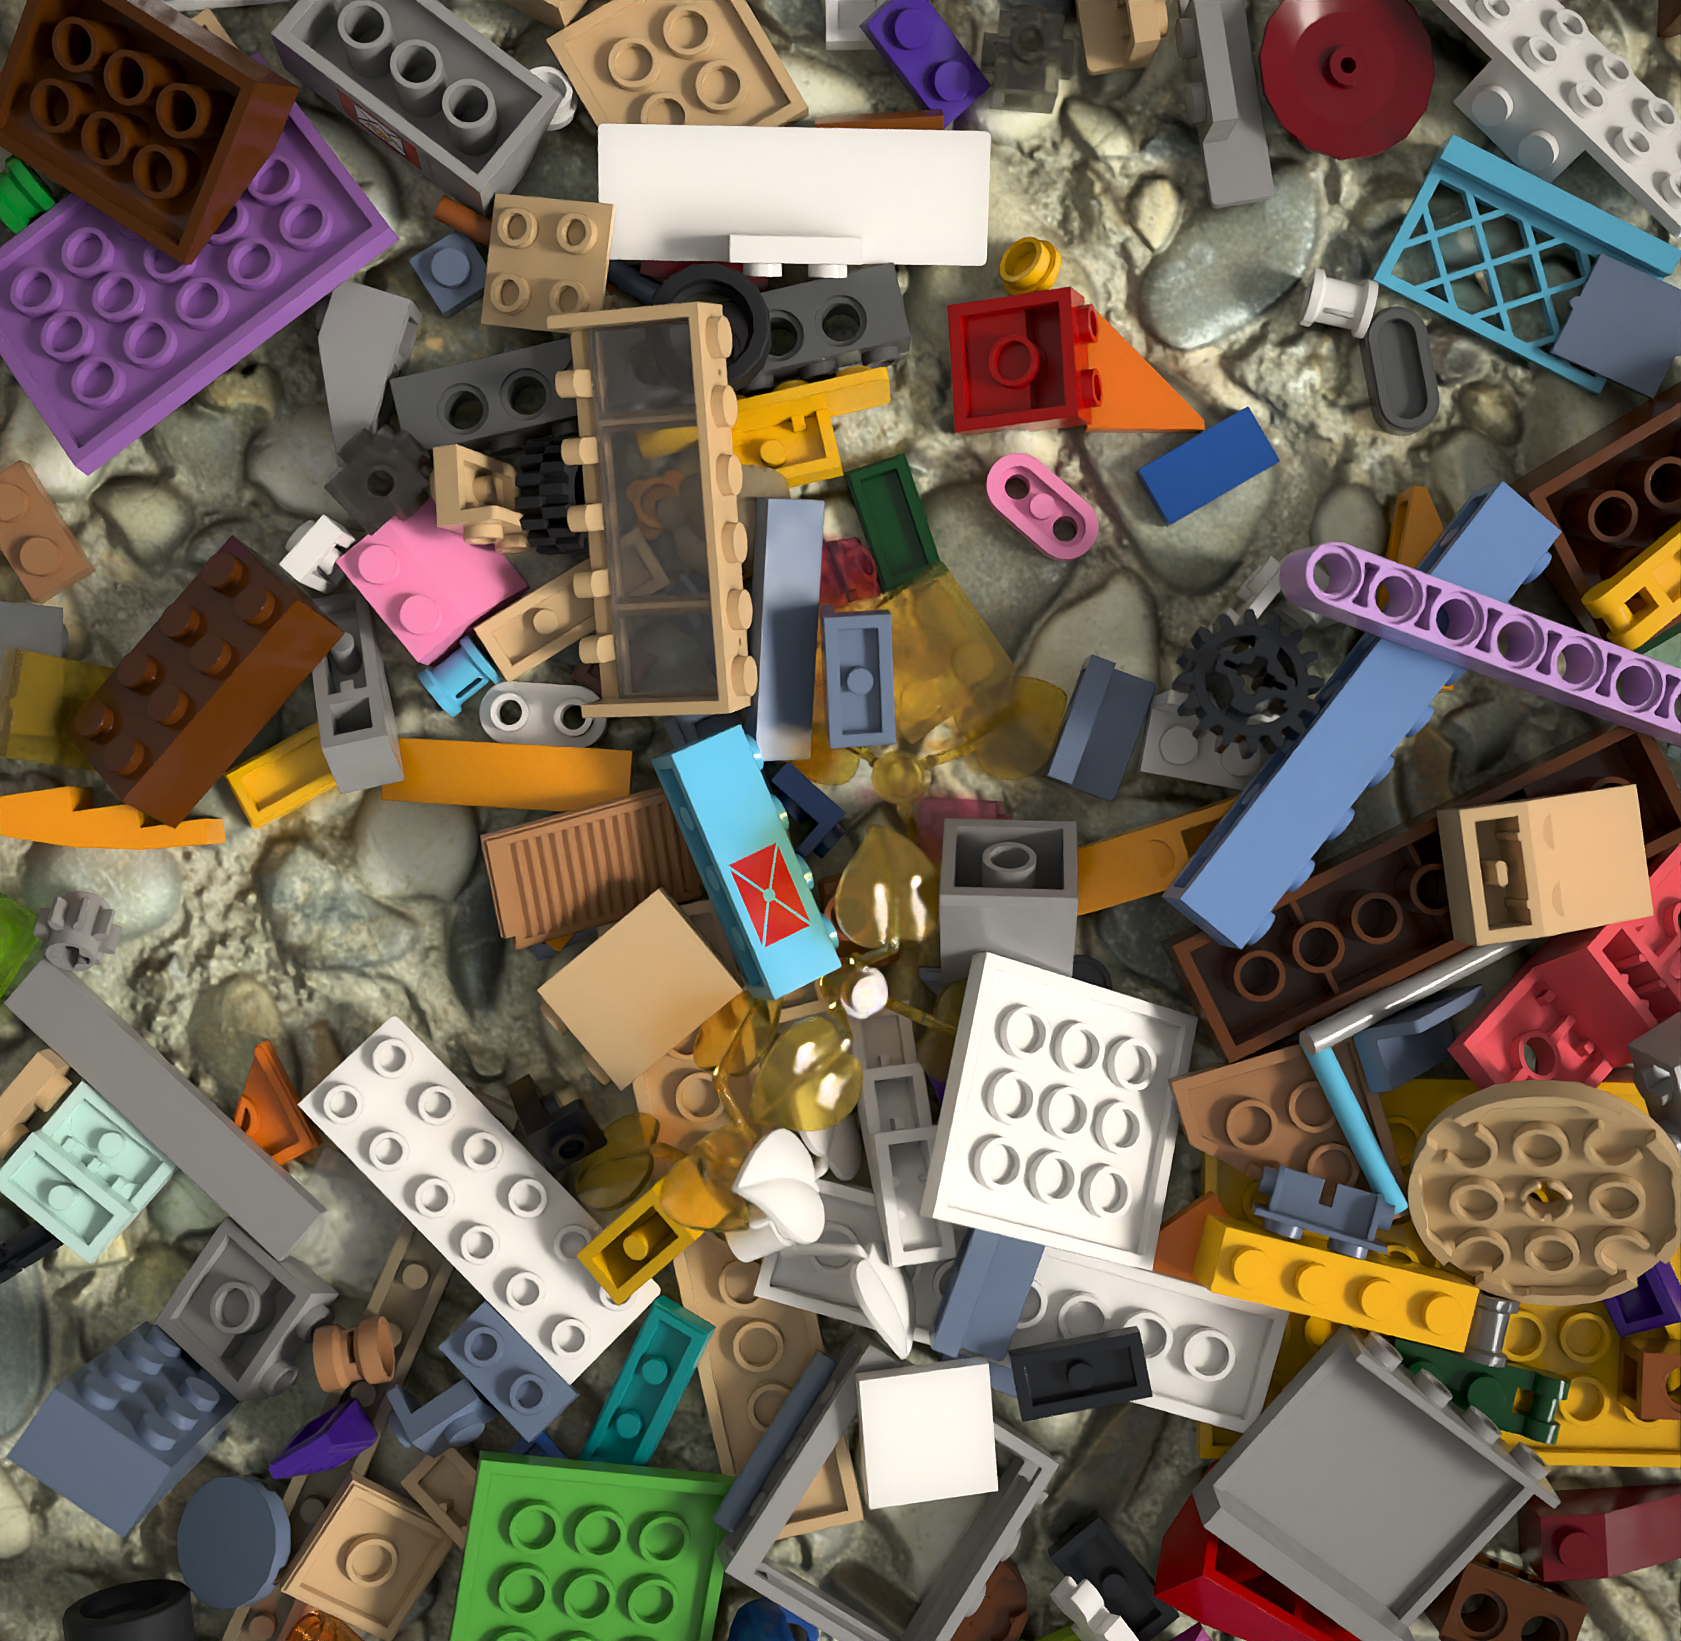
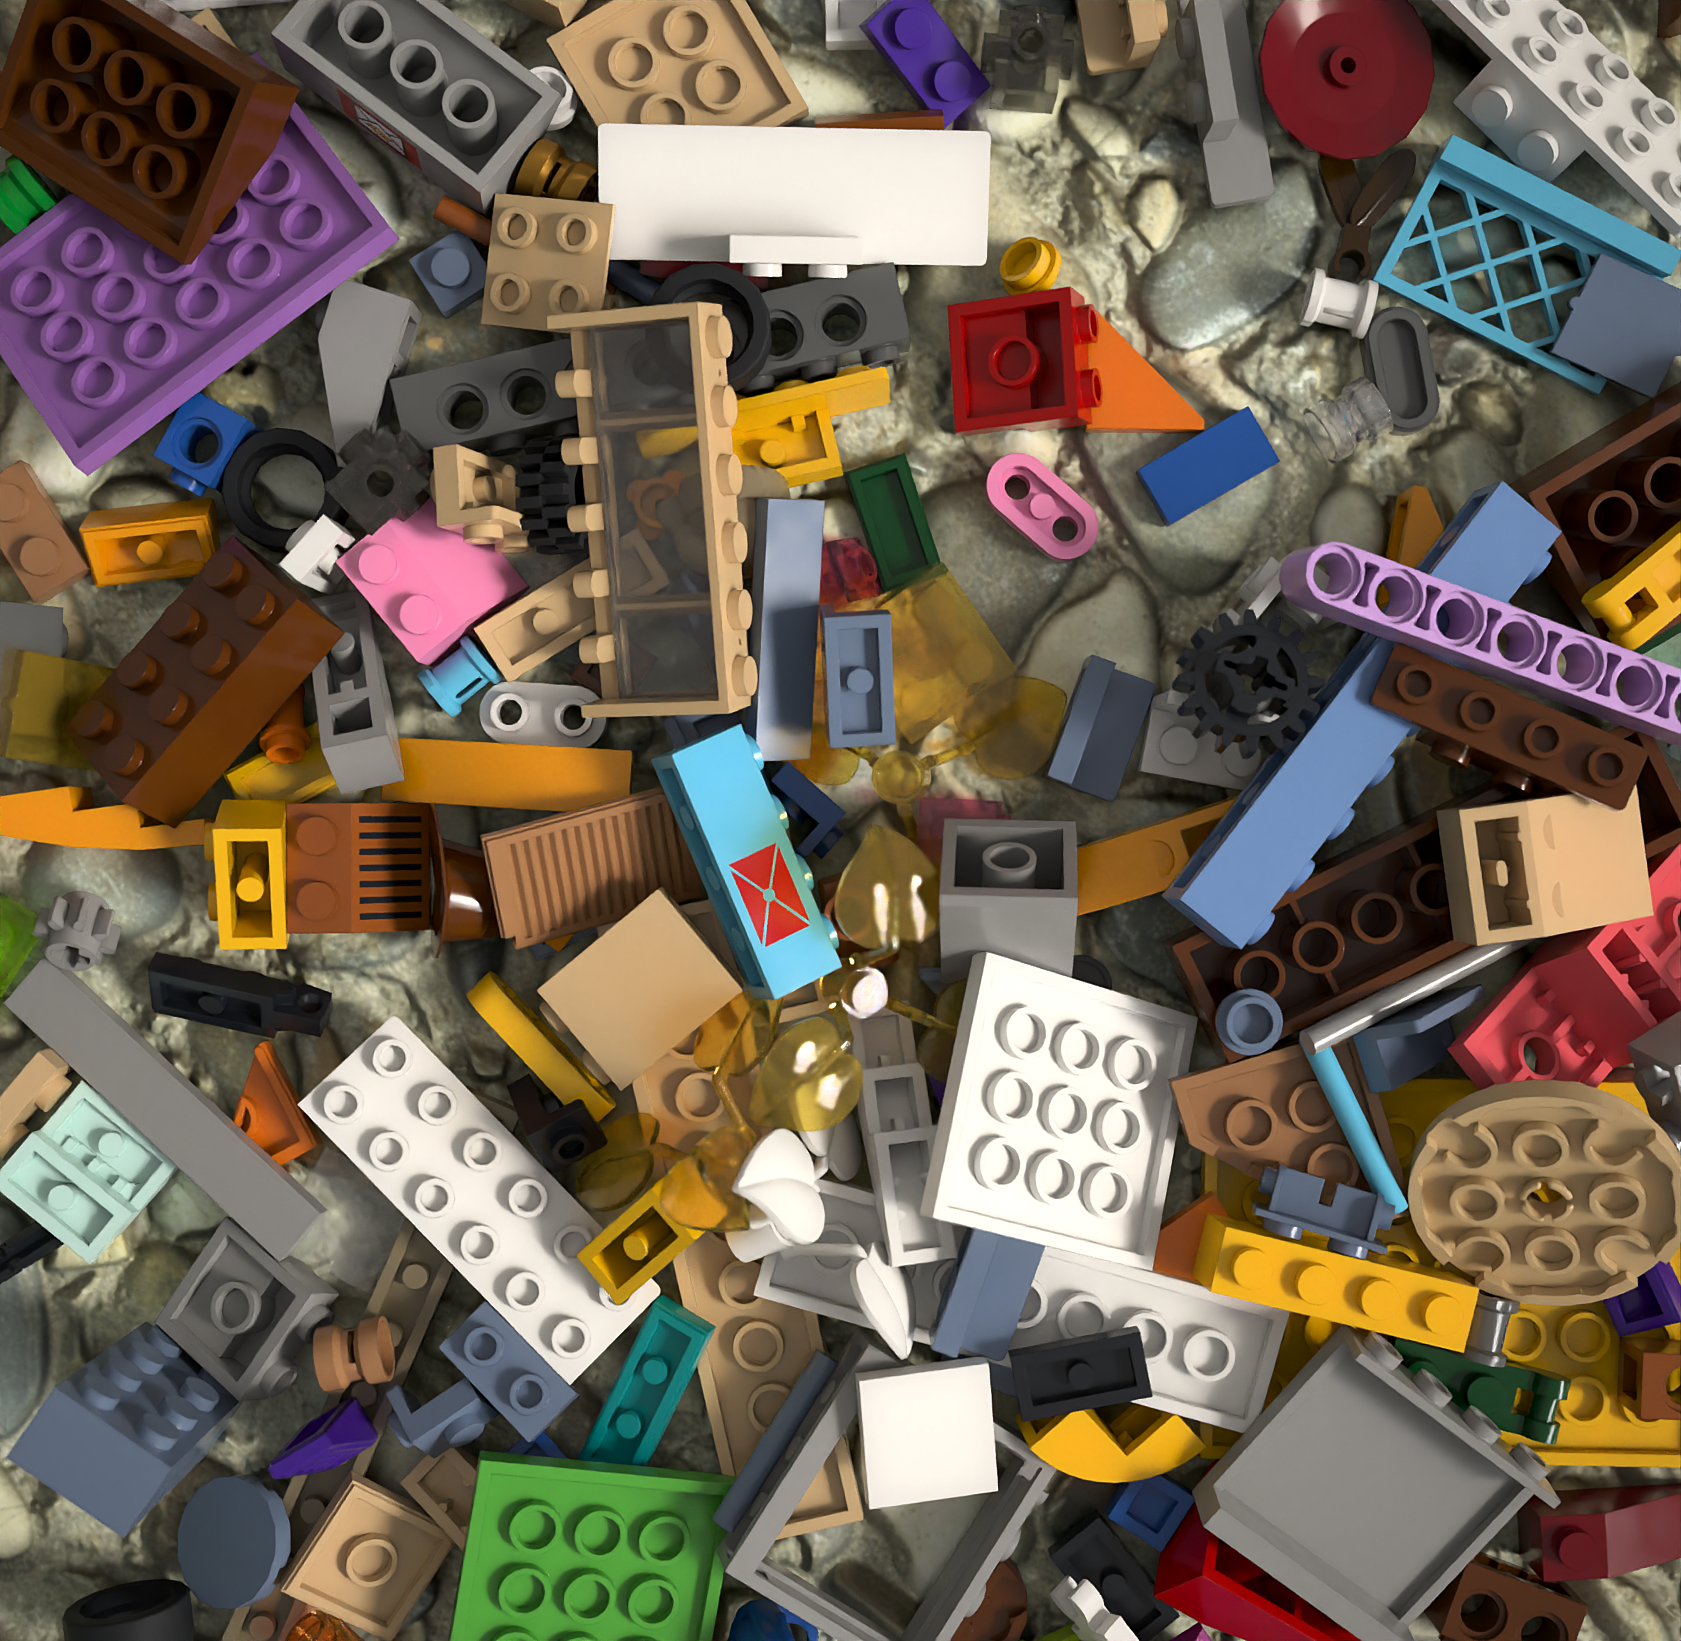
(150, 541): none -> light orange slope
(191, 423): none -> blue brick
(235, 998): none -> black hinge
(244, 467): none -> black tyre
(250, 874): none -> yellow brick
(285, 733): none -> orange pin
(358, 867): none -> dark orange slope
(462, 891): none -> reddish brown piece
(538, 1045): none -> yellow beam
(554, 175): none -> pearl gold wheel
(1130, 1449): none -> yellow brick
(1151, 1508): none -> blue plate
(1249, 1021): none -> sand blue plate
(1352, 418): none -> clear wheel
(1361, 208): none -> dark brown piece
(1505, 732): none -> reddish brown bracket

